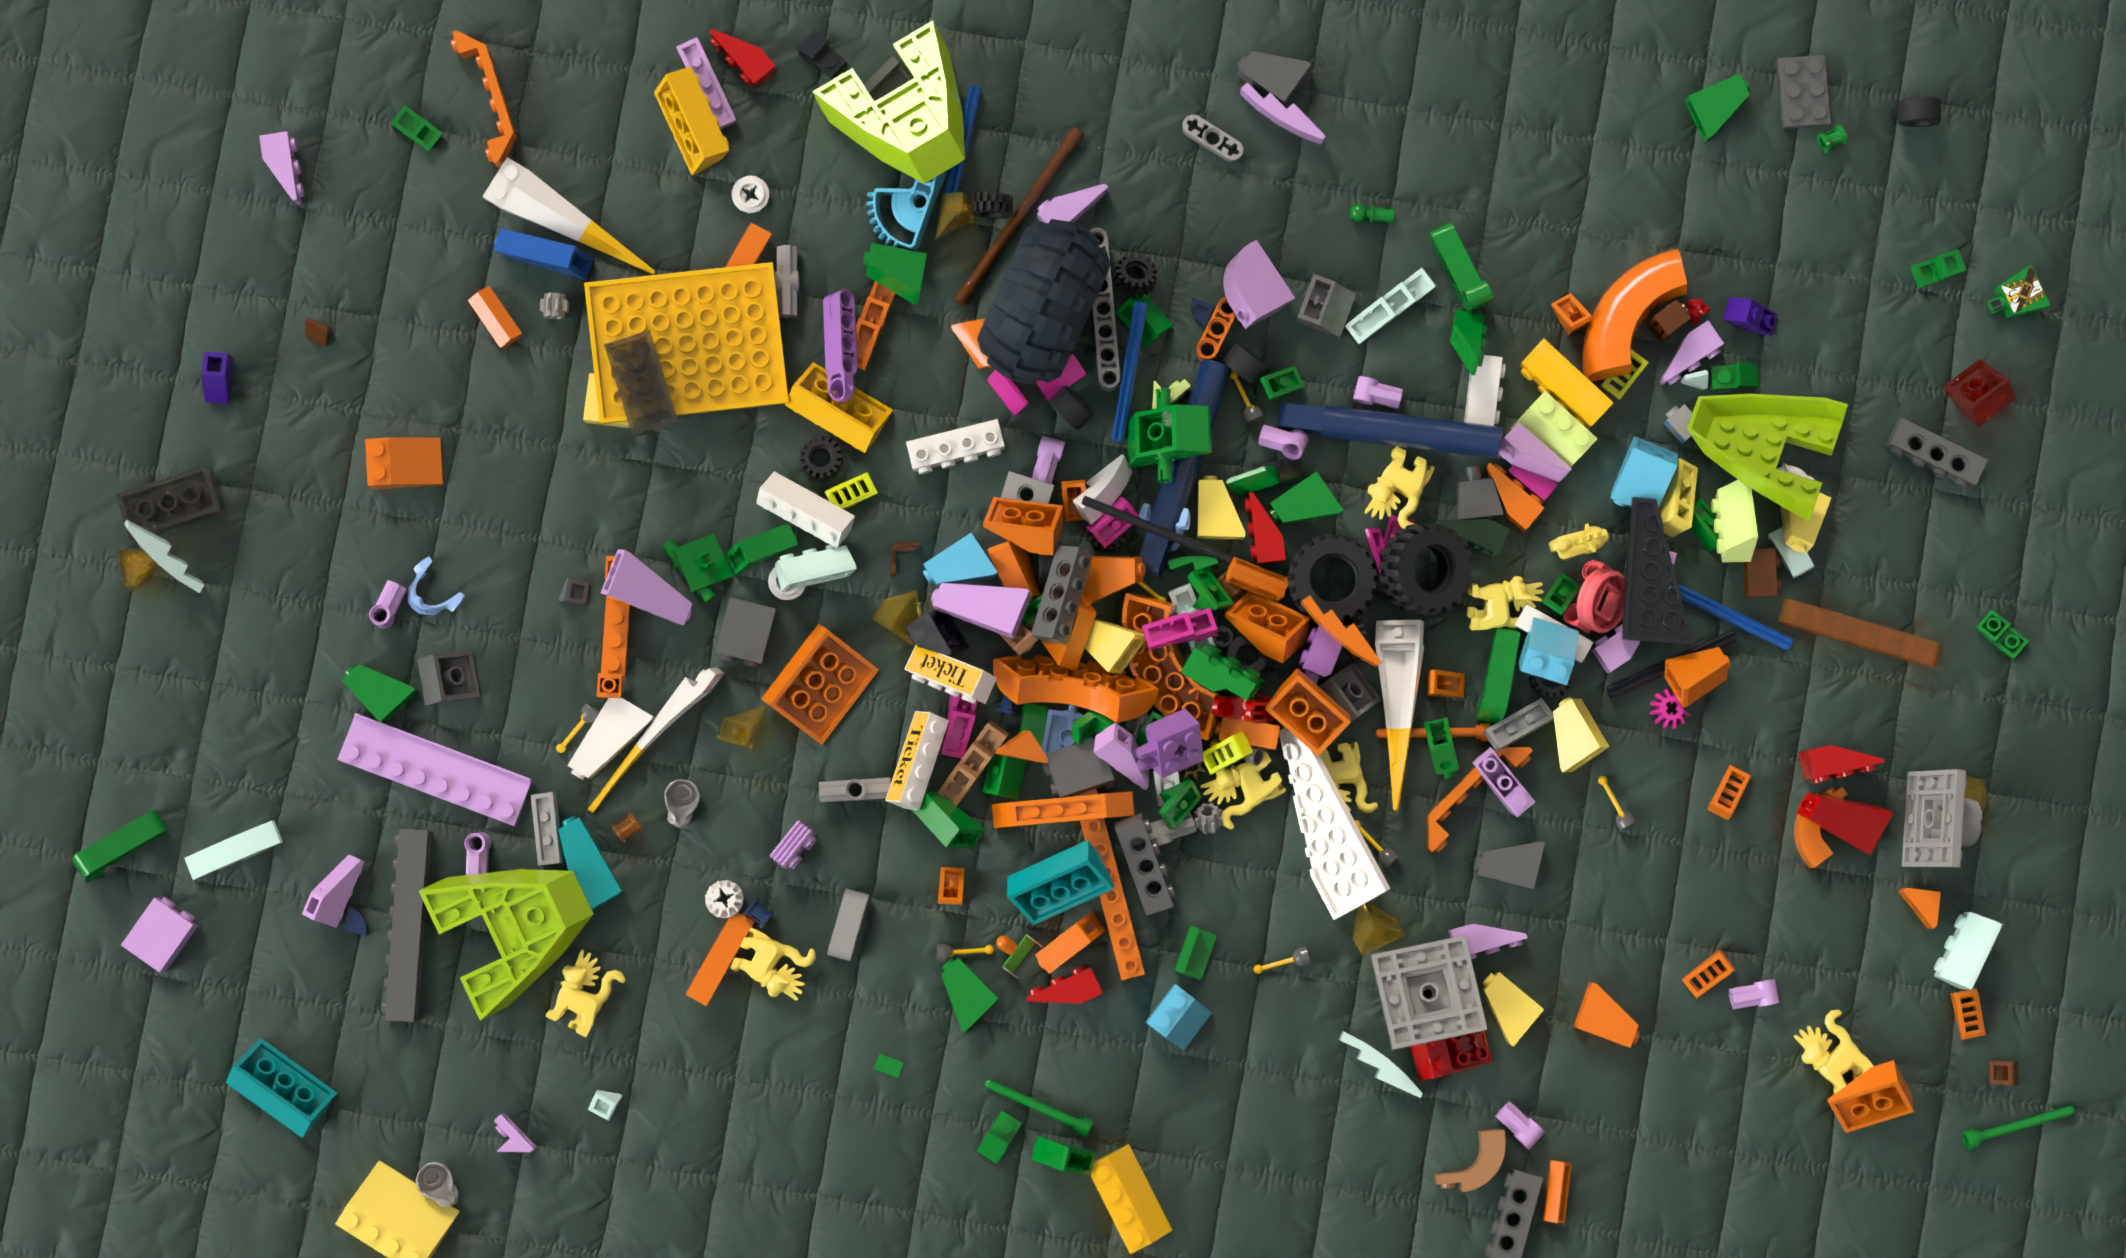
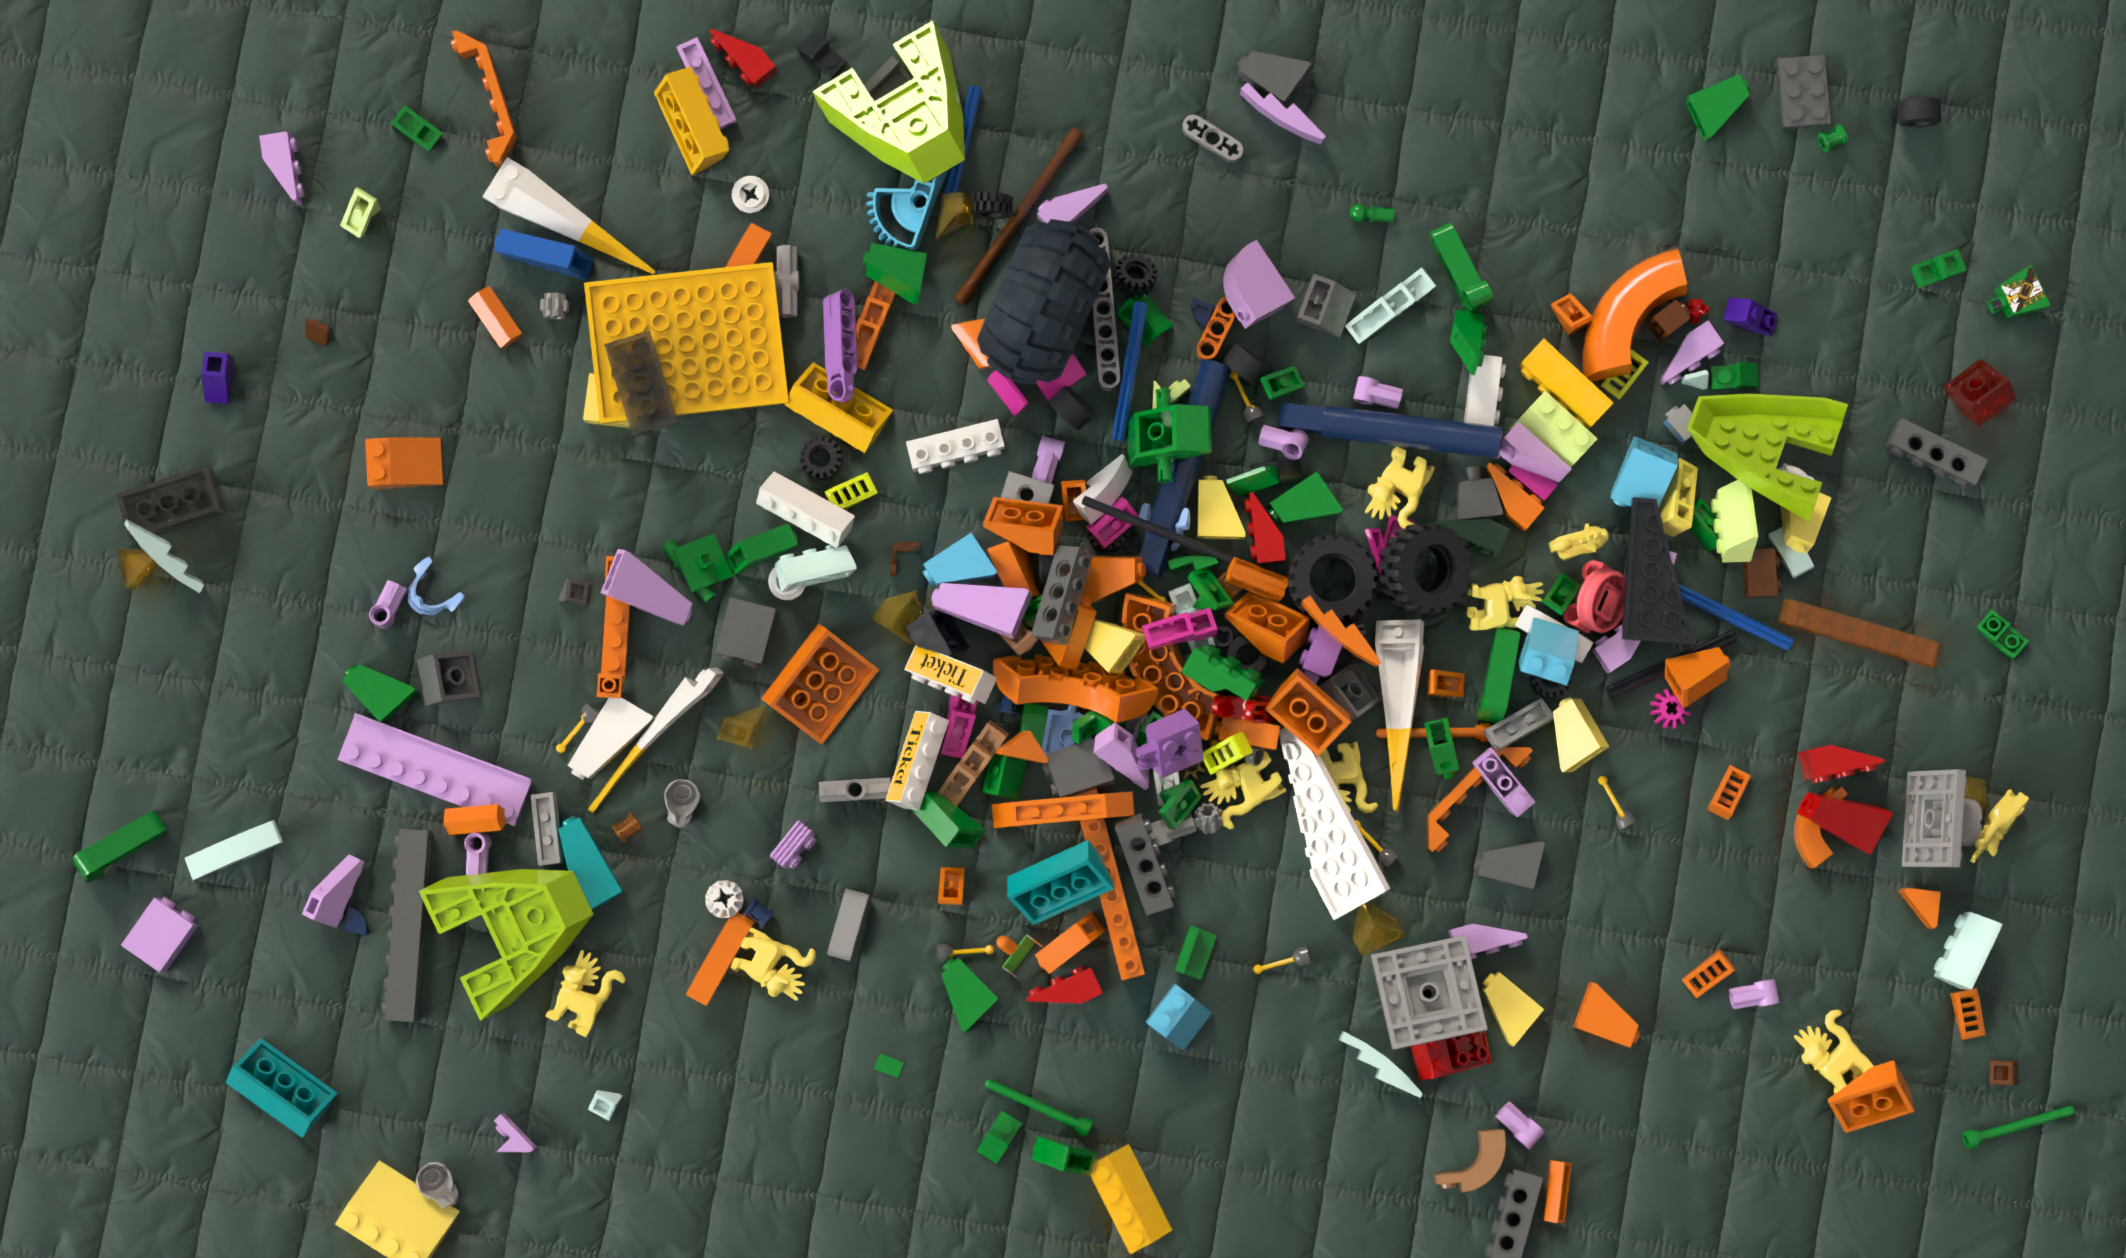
(359, 212): none -> yellowish green slope
(474, 819): none -> orange piece
(1999, 823): none -> light yellow animal

